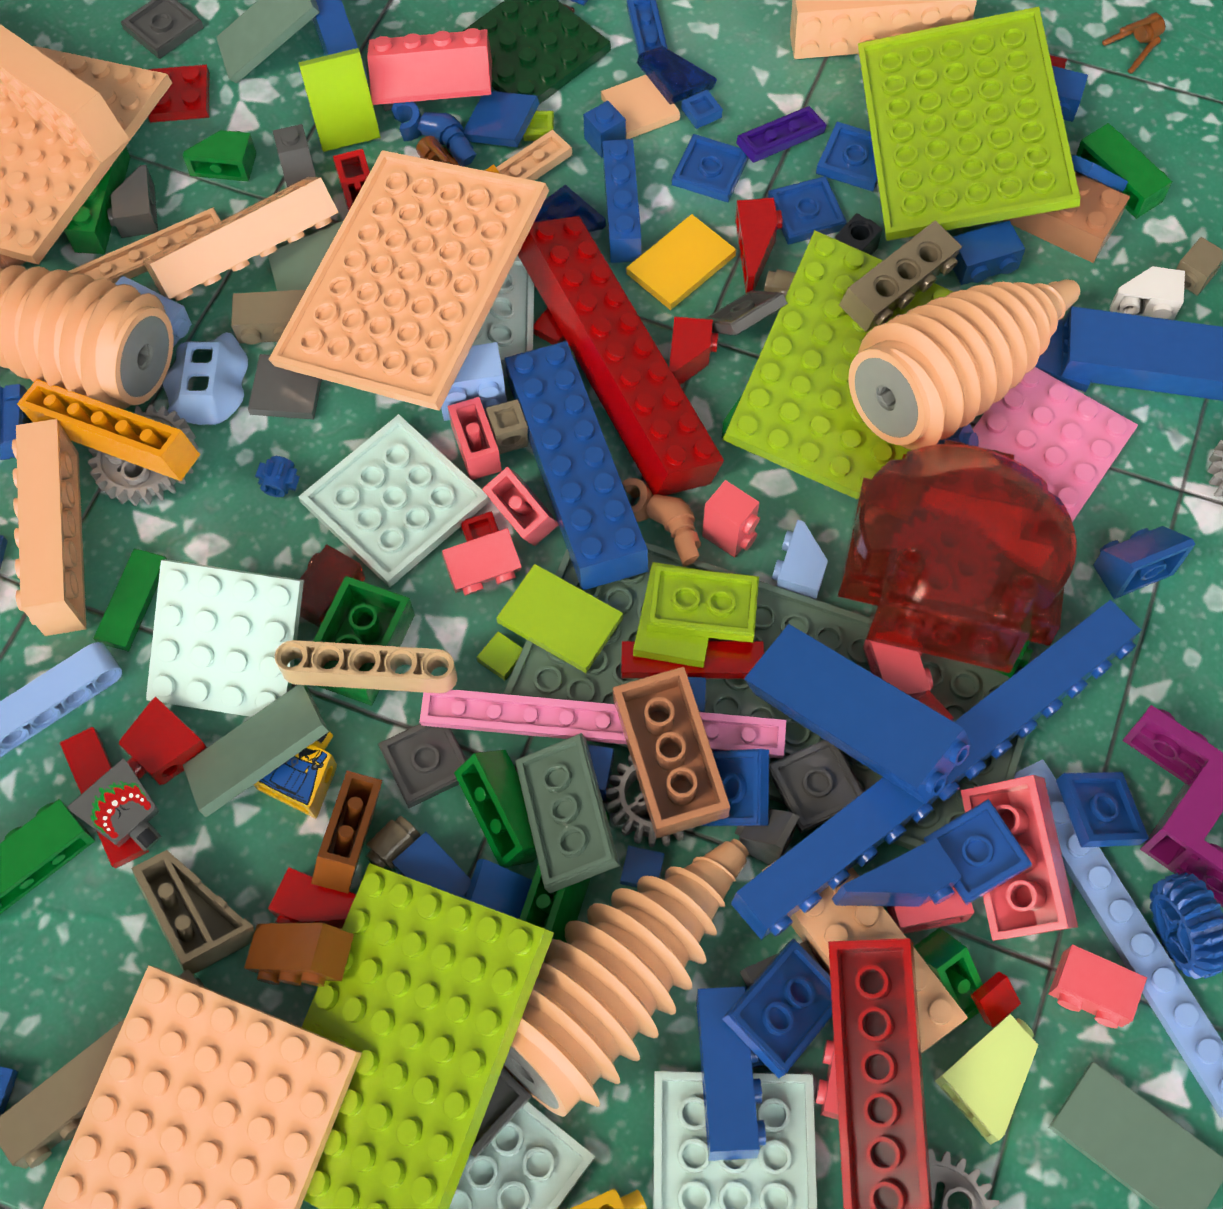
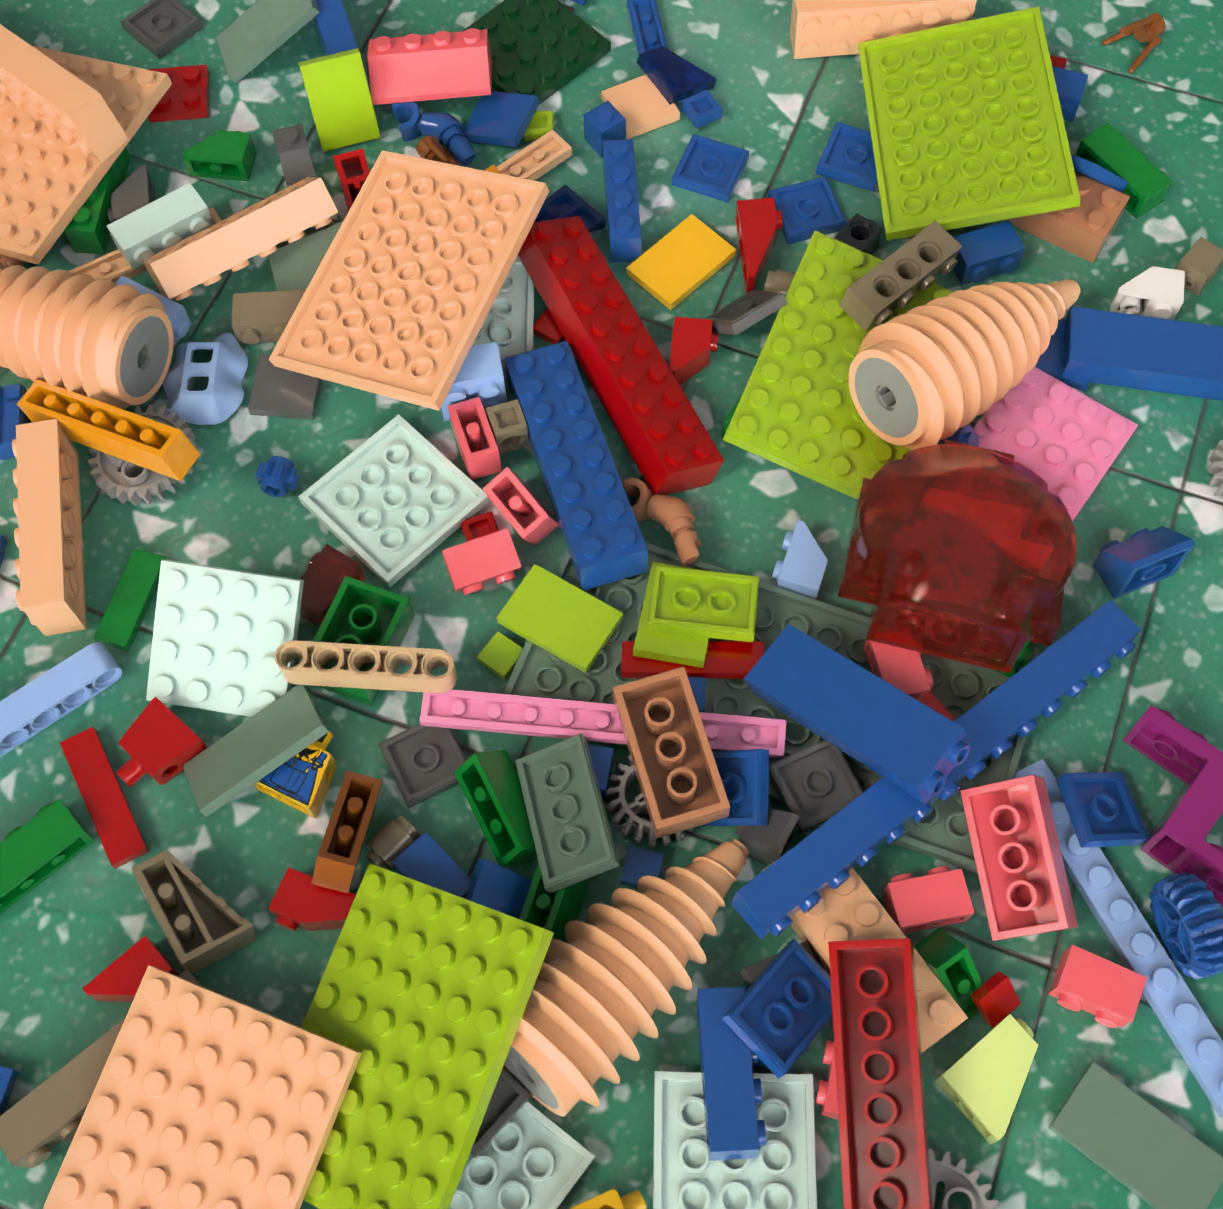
(119, 807): dark grey torso -> none
(123, 977): none -> red slope
(160, 224): none -> light aqua brick
(298, 953): dark orange brick -> none
(731, 519): coral brick -> none
(781, 134): dark purple tile -> none
(905, 881): blue slope -> none
(981, 851): blue tile -> none

